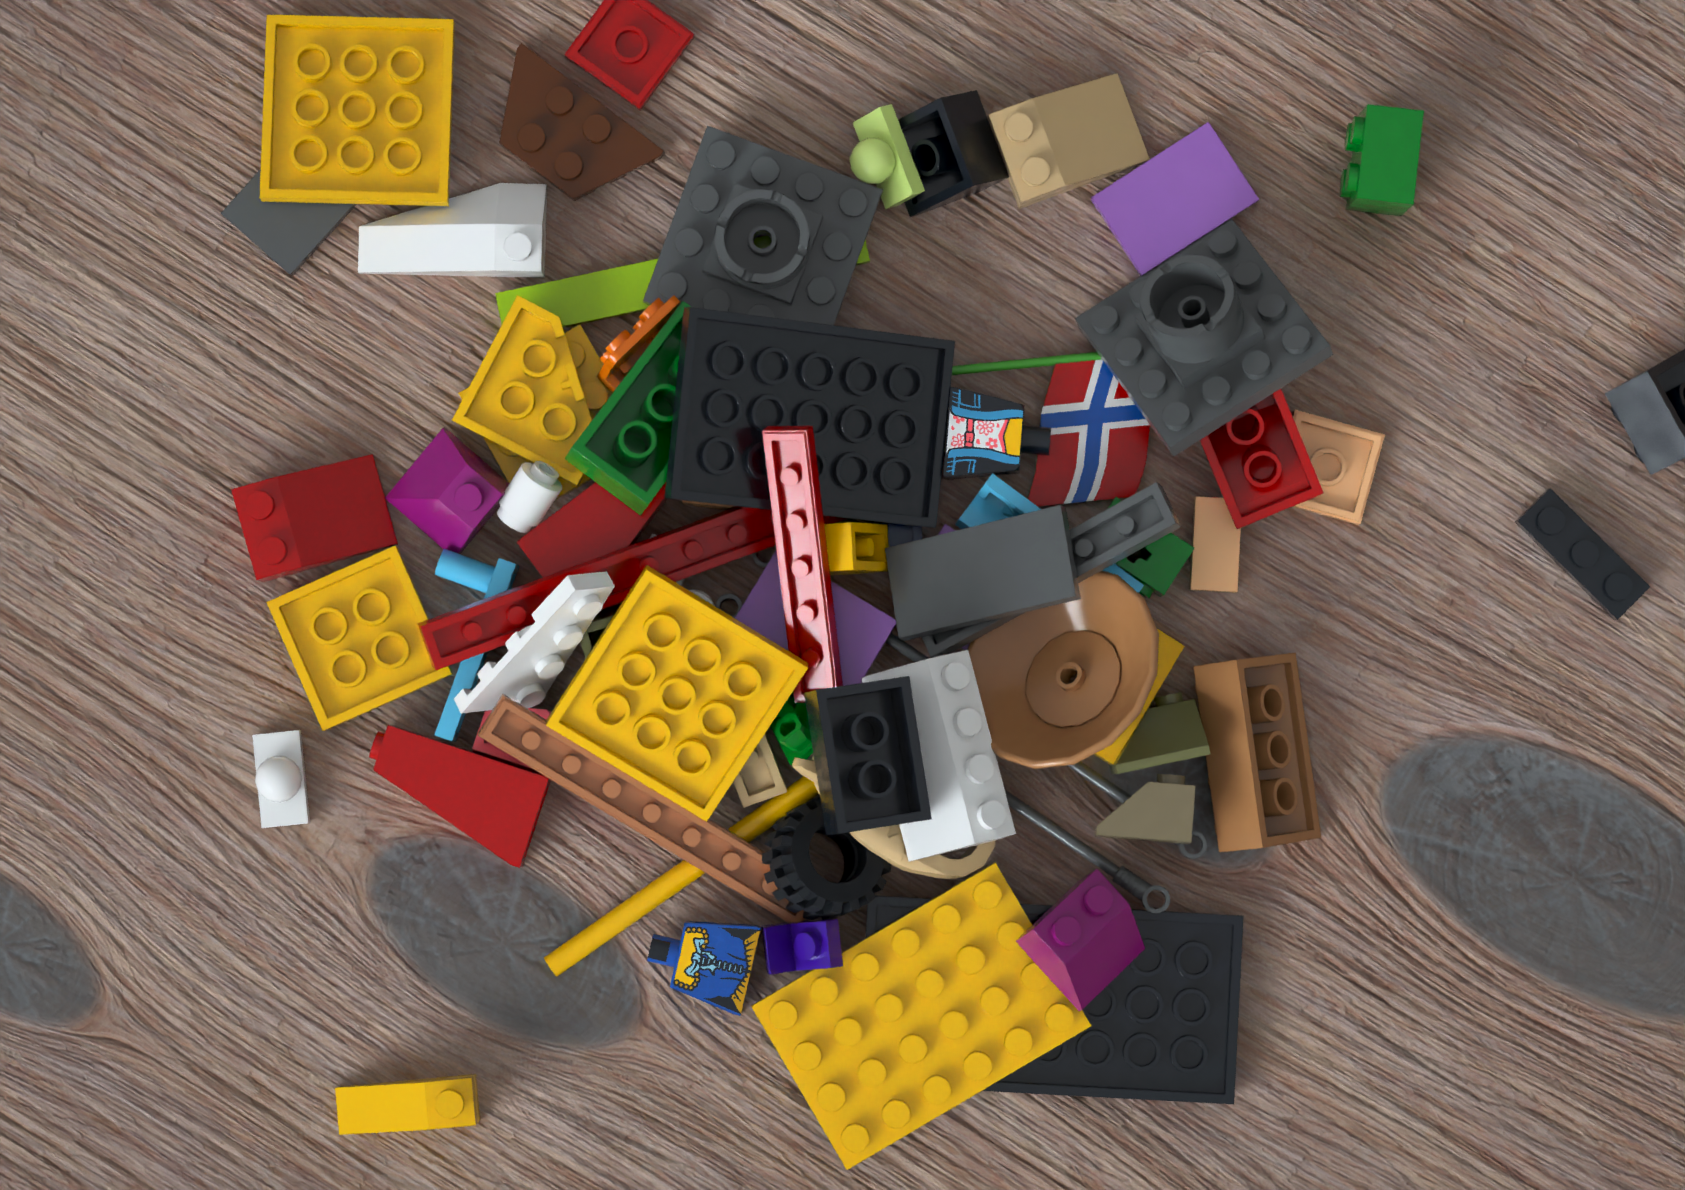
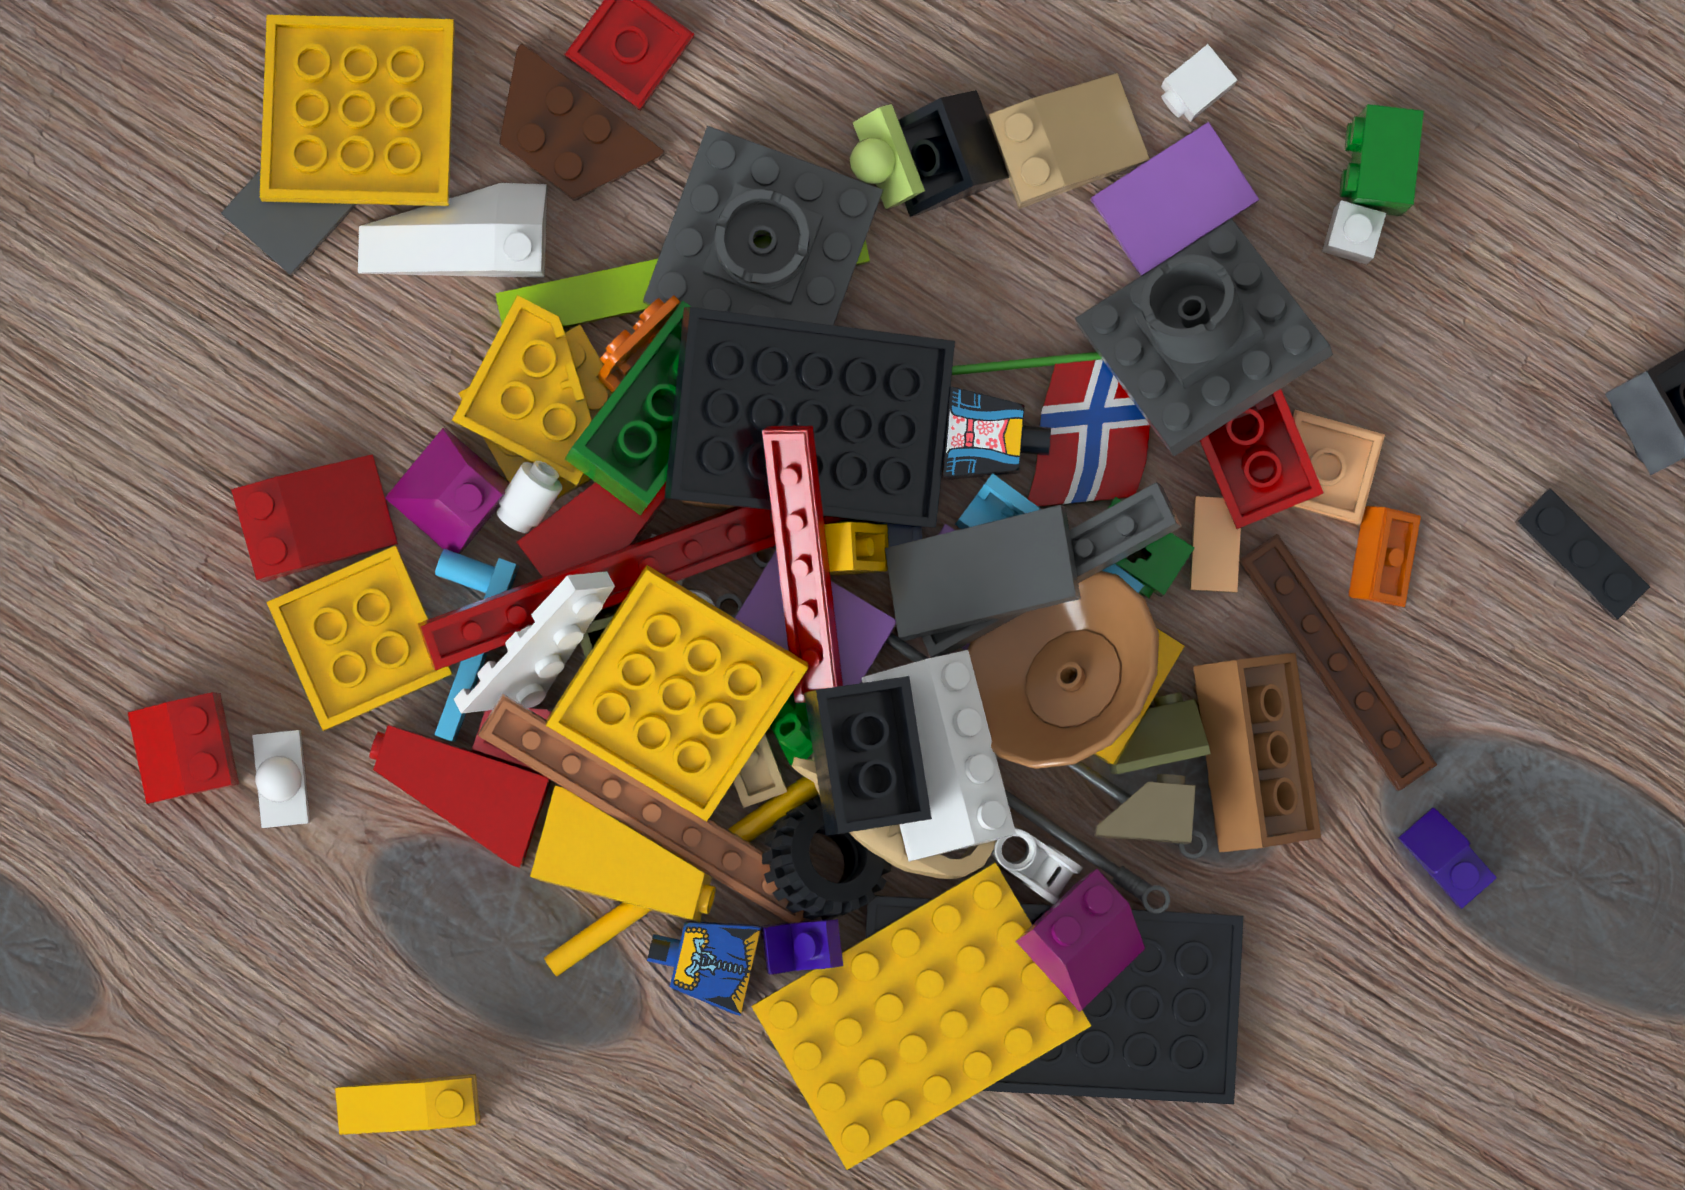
(183, 747): none -> red slope
(608, 859): none -> yellow slope
(1038, 866): none -> white piece
(1197, 84): none -> white brick
(1337, 662): none -> reddish brown tile
(1354, 232): none -> white brick
(1384, 556): none -> orange slope
(1447, 857): none -> dark purple slope

